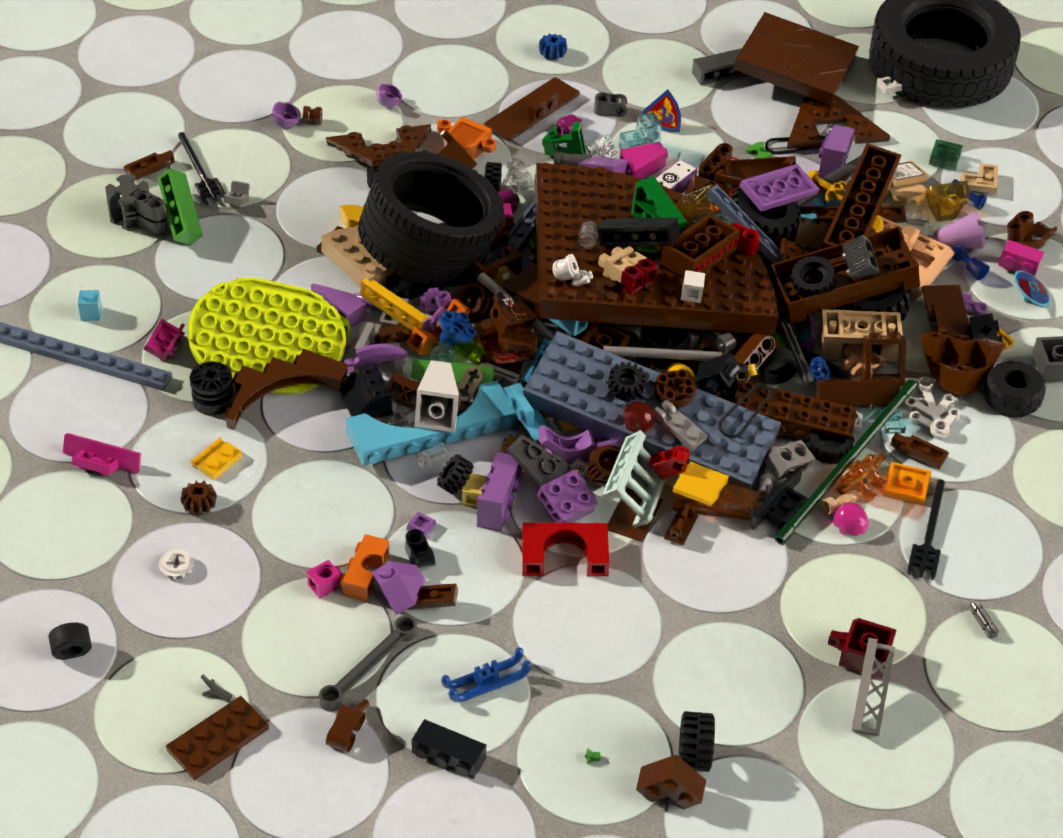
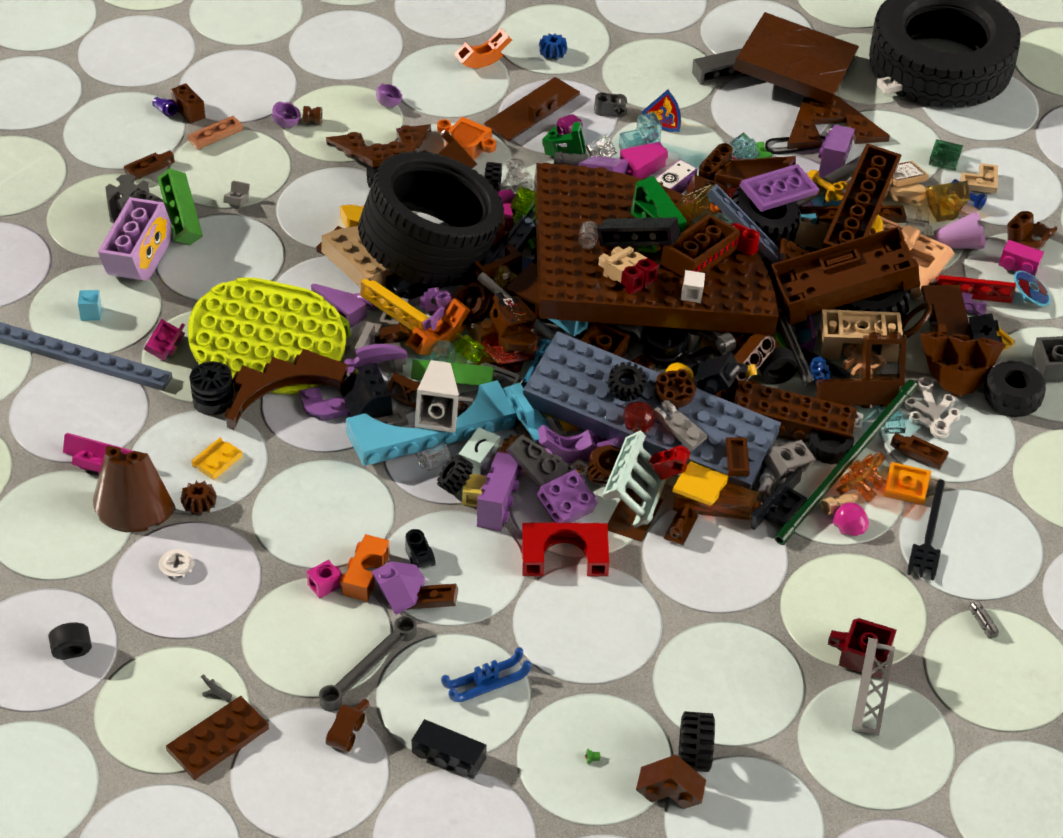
(130, 492): none -> reddish brown cone
(136, 240): none -> lavender brick
(166, 106): none -> dark purple cone
(188, 103): none -> reddish brown brick
(204, 180): black piece -> none
(215, 132): none -> nougat plate
(325, 409): none -> medium lavender plate
(422, 523): medium lavender tile -> none
(456, 328): blue plate -> none
(473, 386): dark tan beam -> none
(481, 450): none -> light aqua brick
(484, 54): none -> orange arch
(522, 202): none -> clear neon green hinge
(568, 269): white piece -> none
(662, 353): light grey piece -> none
(691, 158): white sticker -> none
(737, 404): black piece -> none
(737, 456): none -> reddish brown tile
(744, 147): none -> clear light blue brick
(811, 264): black tyre -> none
(860, 259): dark grey brick -> none
(928, 309): none -> reddish brown piece
(975, 266): clear blue piece -> none
(981, 289): none -> red fence

